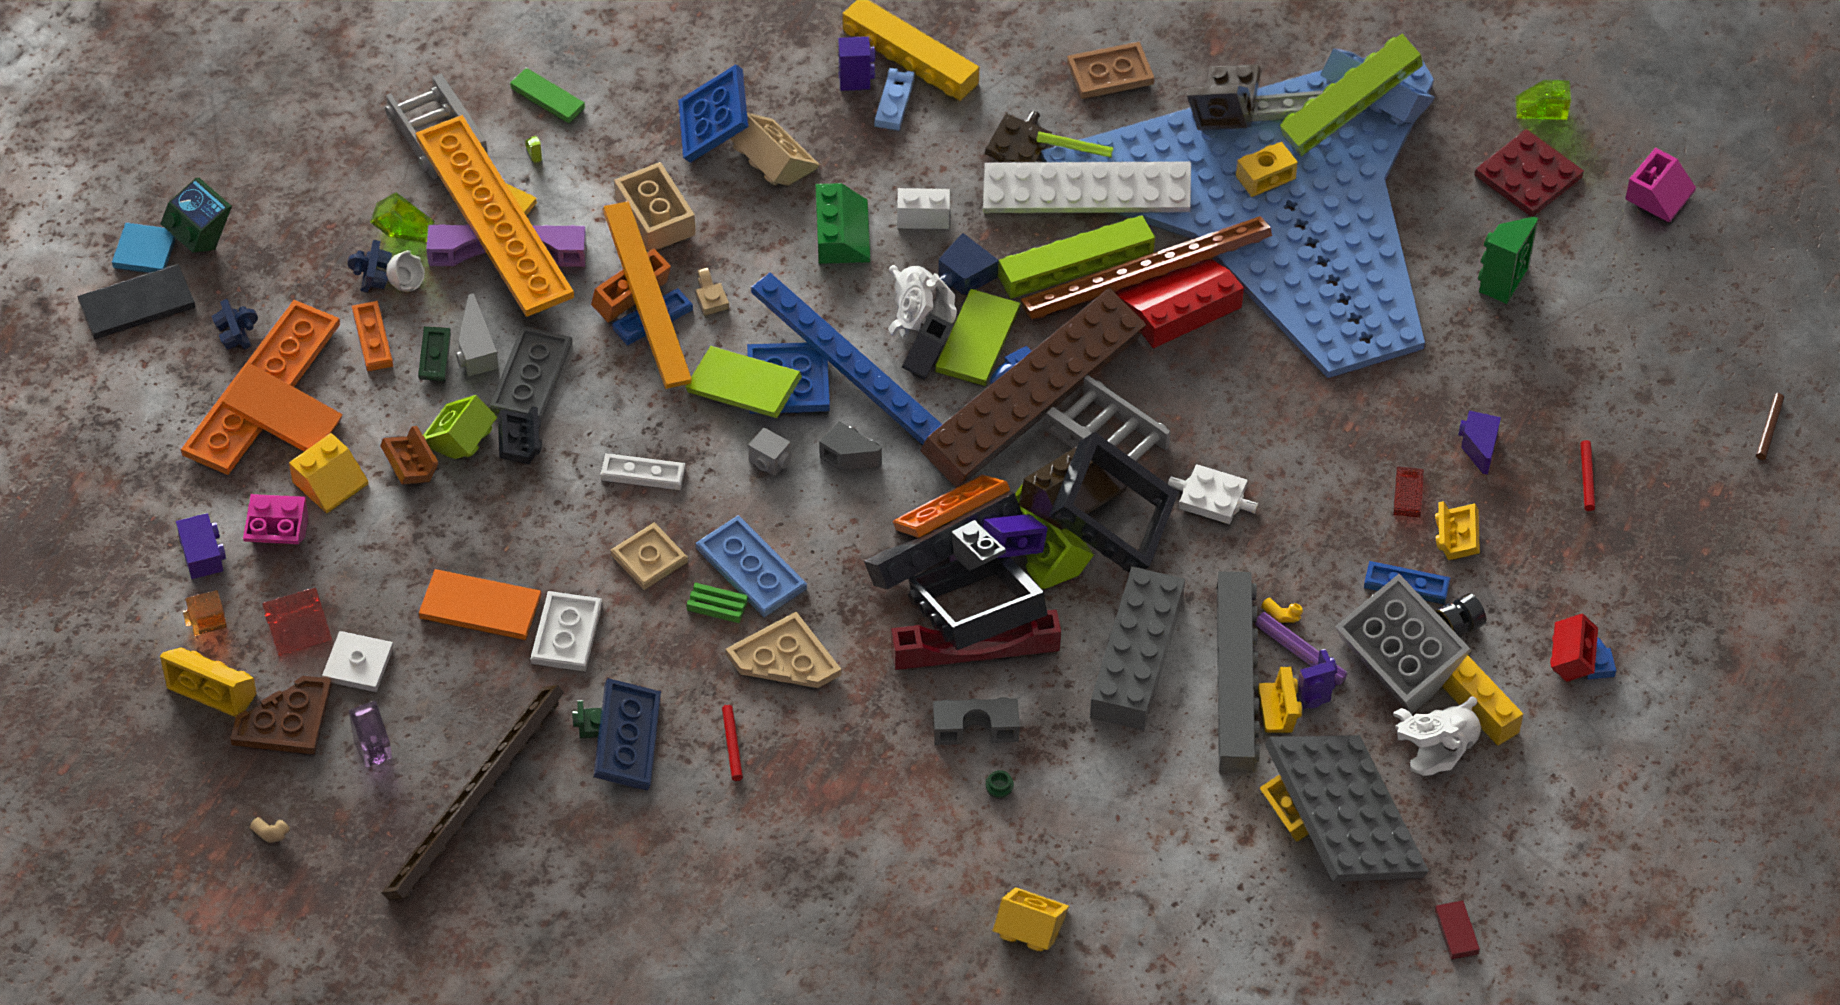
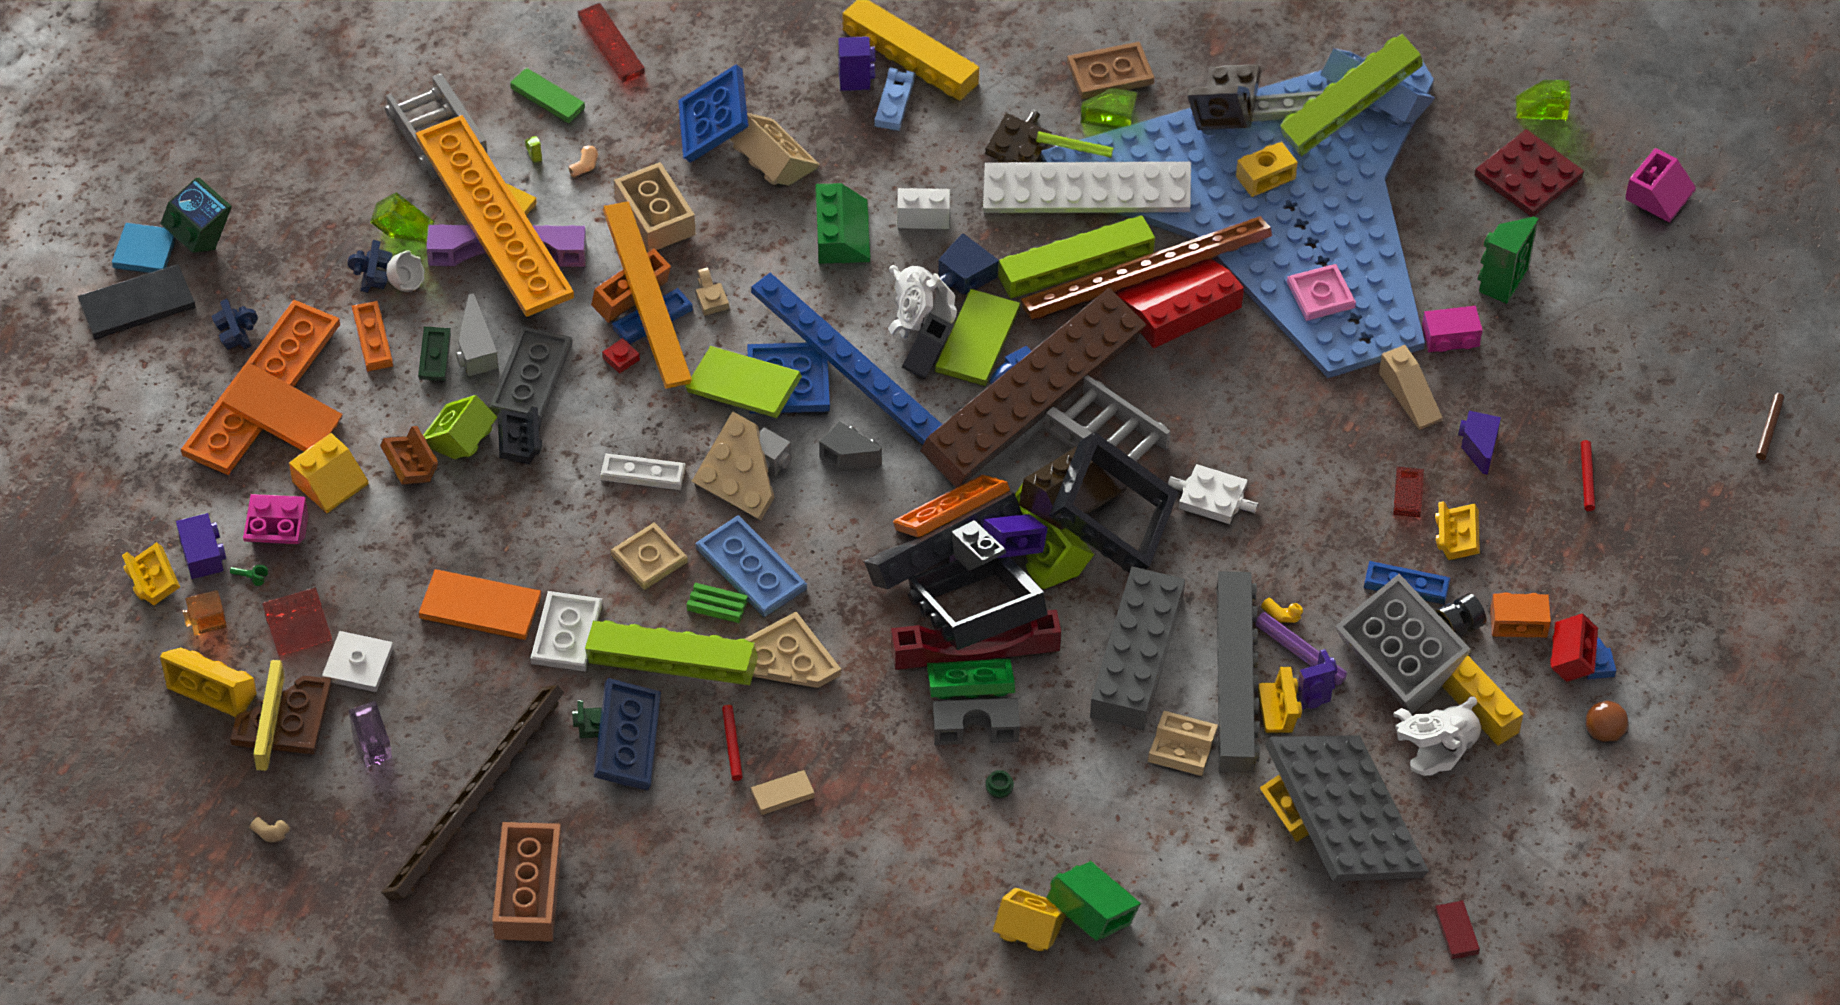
(151, 574): none -> yellow bracket
(253, 574): none -> green hand
(269, 715): none -> light yellow tile
(527, 881): none -> nougat brick
(586, 163): none -> light nougat arm
(611, 42): none -> clear red tile
(620, 355): none -> red plate
(671, 652): none -> lime brick
(738, 468): none -> tan plate
(782, 792): none -> tan tile
(970, 678): none -> green plate
(1093, 900): none -> green brick
(1110, 109): none -> clear neon green slope
(1182, 743): none -> tan slope
(1321, 292): none -> bright pink tile
(1409, 386): none -> tan slope
(1452, 329): none -> dark pink brick
(1520, 615): none -> orange brick
(1607, 721): none -> dark orange hair

